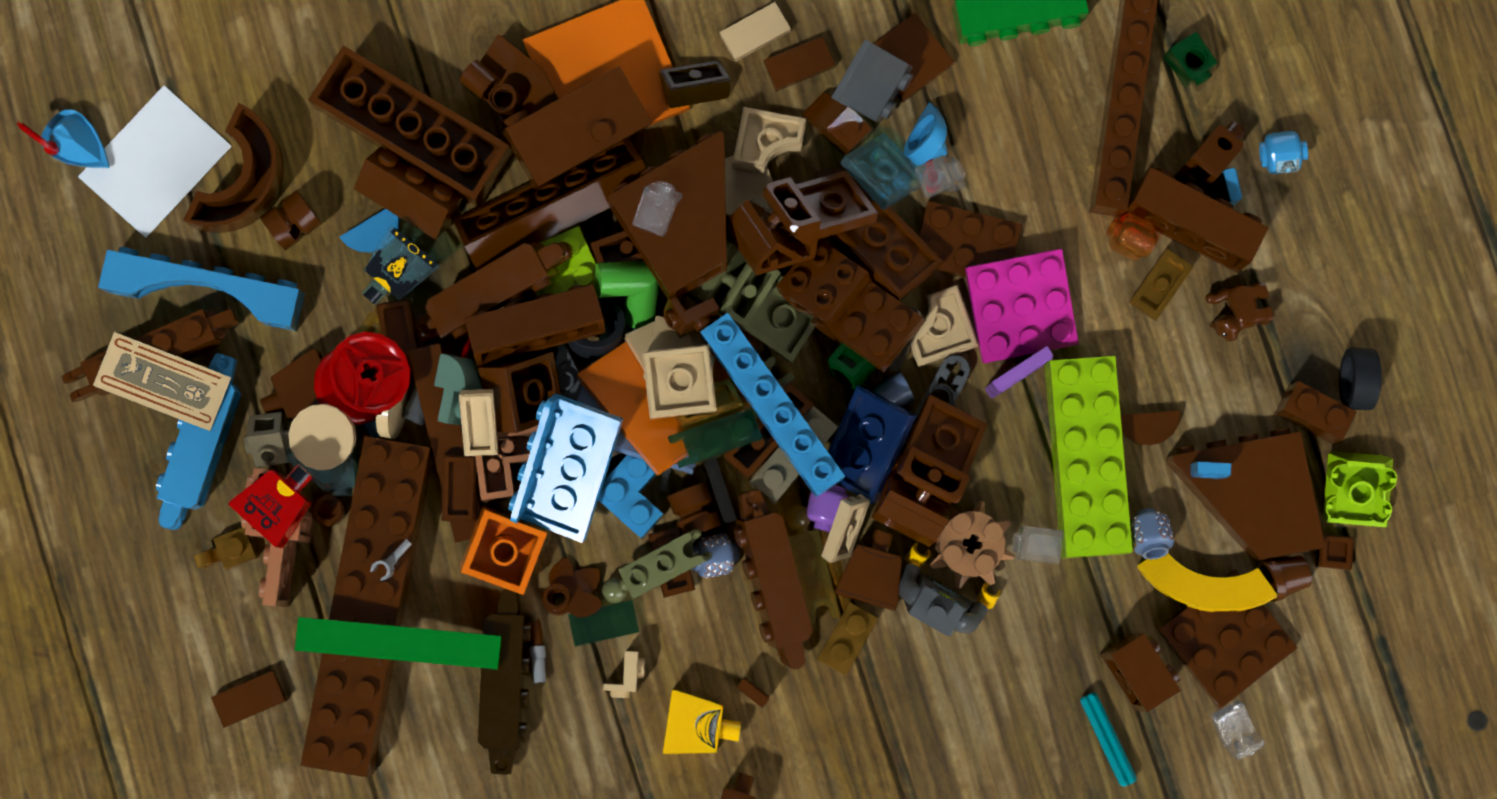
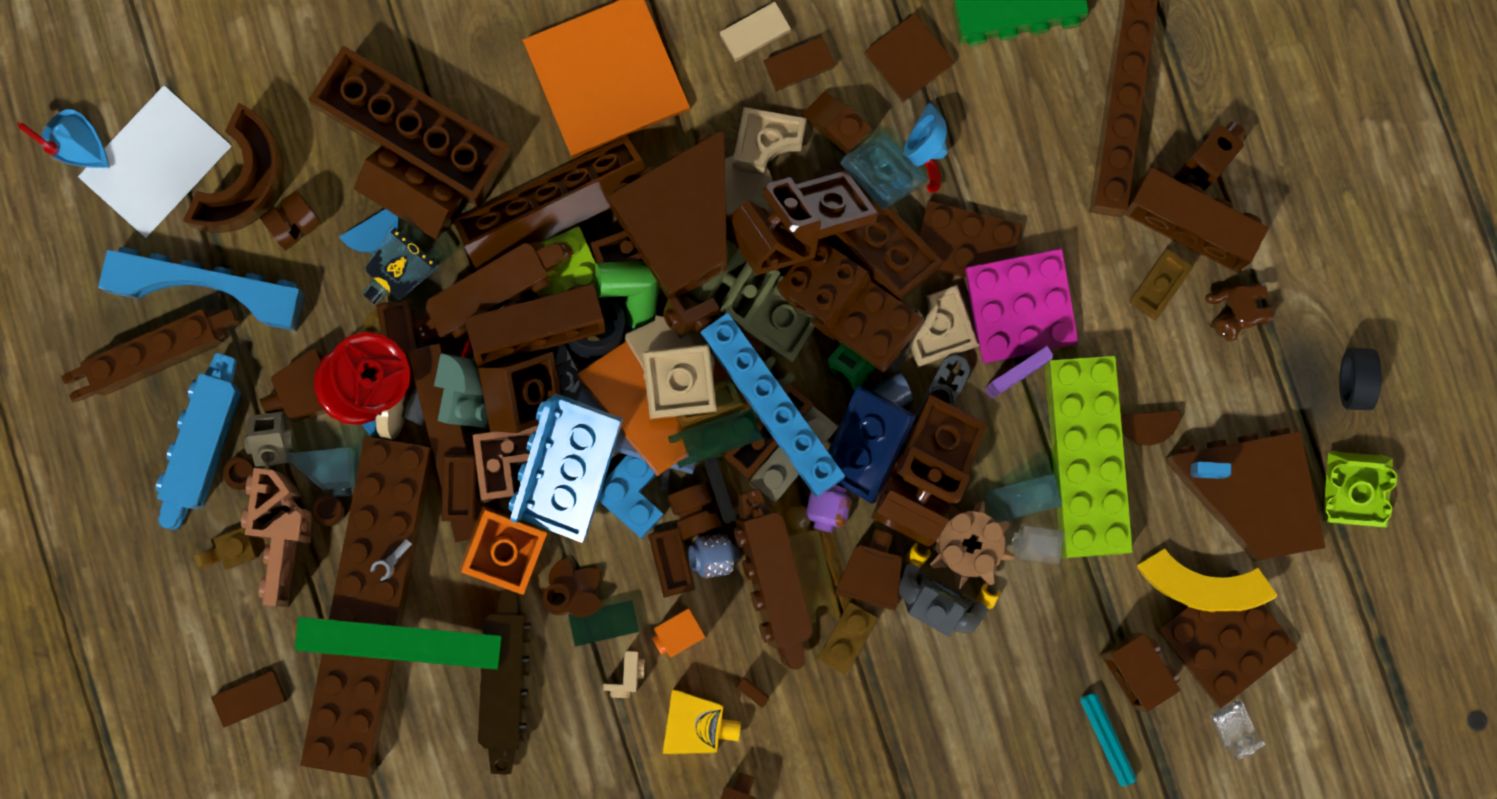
(162, 381): sticker -> none
(237, 471): none -> reddish brown tile
(274, 504): red torso -> none
(322, 436): tan tile -> none
(478, 422): tan tile -> none
(508, 72): reddish brown panel -> none
(537, 653): light grey piece -> none
(576, 127): reddish brown brick -> none
(655, 568): olive plate -> none
(656, 207): clear bracket -> none
(678, 634): none -> orange brick
(695, 83): dark brown slope -> none
(845, 528): tan tile -> none
(873, 82): dark grey slope -> none
(940, 176): clear bracket -> none
(1024, 498): none -> clear light blue slope
(1132, 237): clear orange head -> none
(1151, 534): sand blue head -> none
(1196, 48): dark green brick -> none
(1229, 186): dark azure tile -> none
(1282, 152): dark azure head -> none
(1286, 575): reddish brown piece -> none
(1315, 412): reddish brown brick -> none
(1337, 553): reddish brown tile -> none

